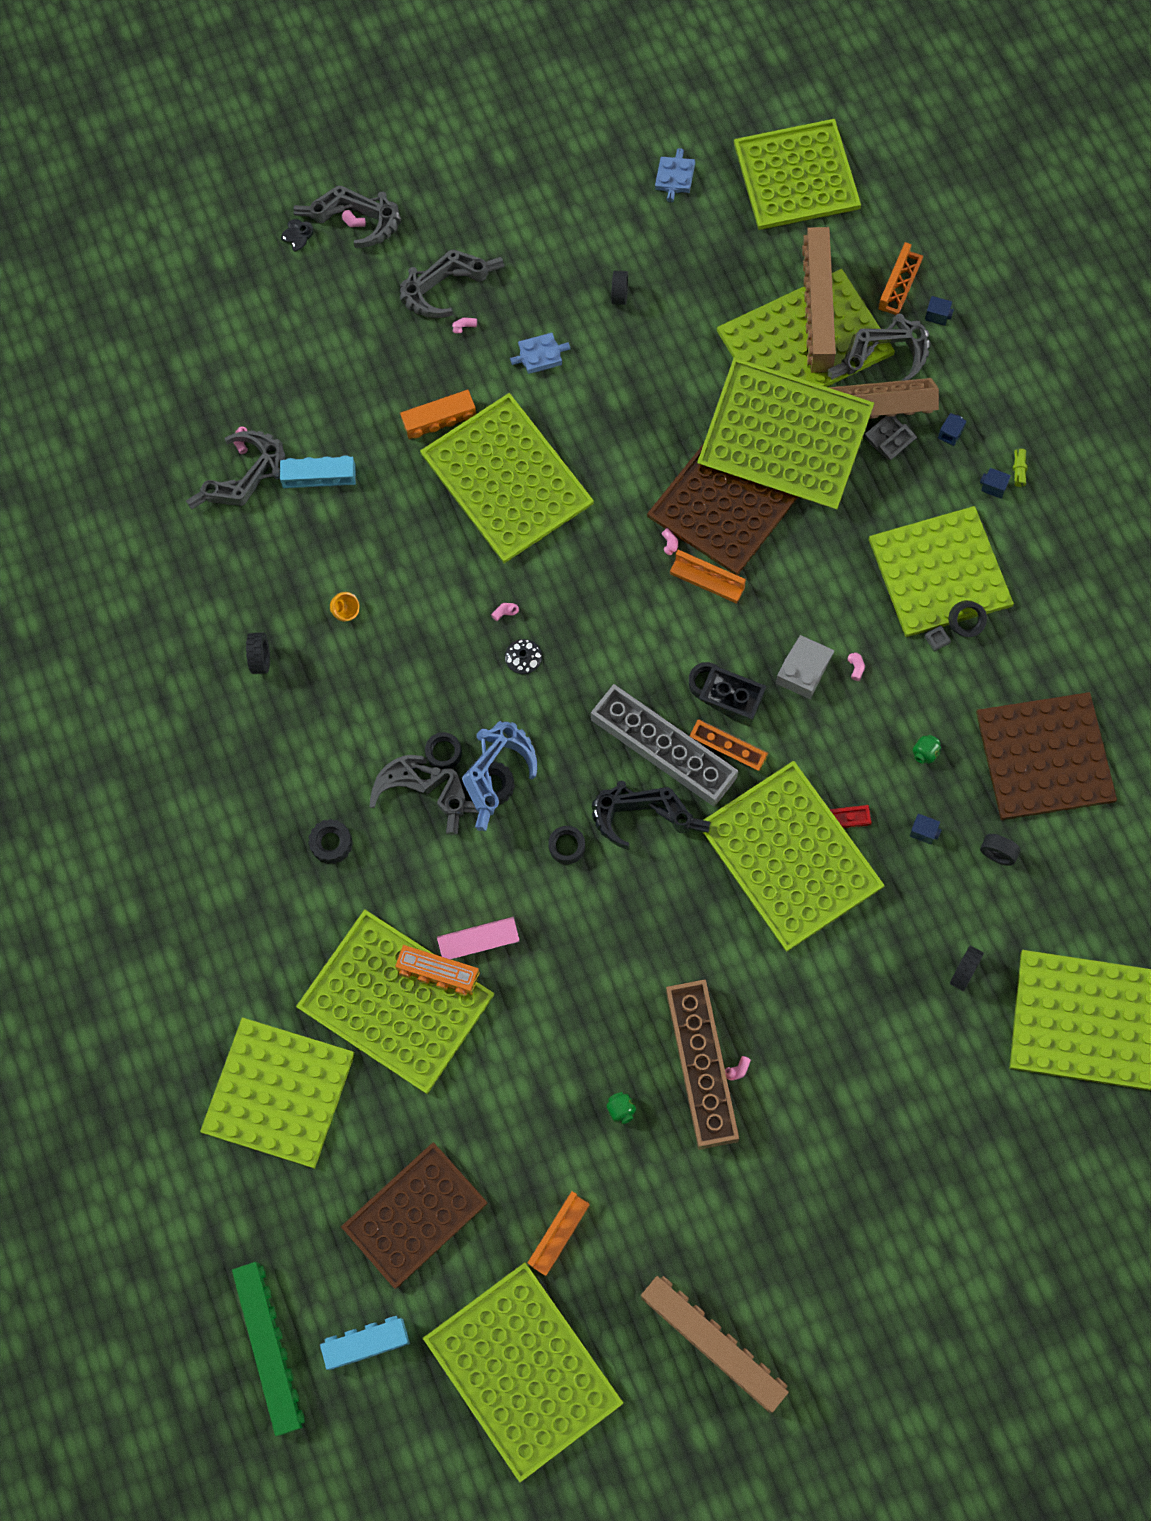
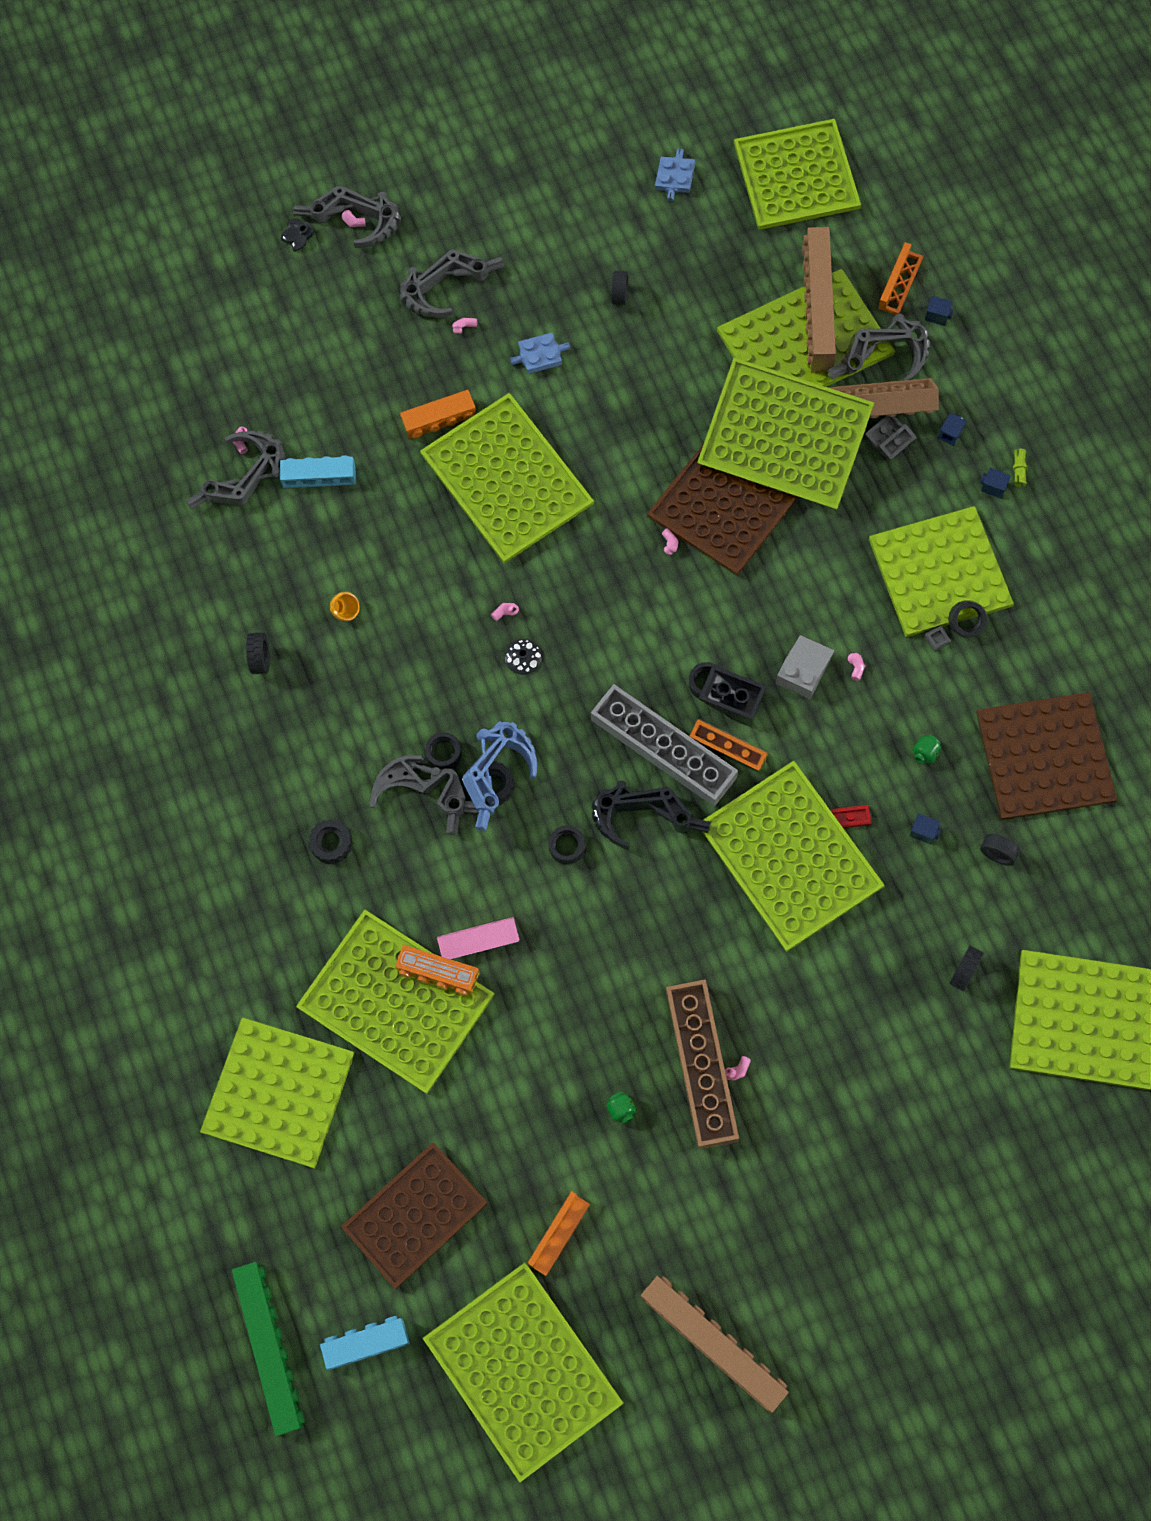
(708, 576): orange fence -> none

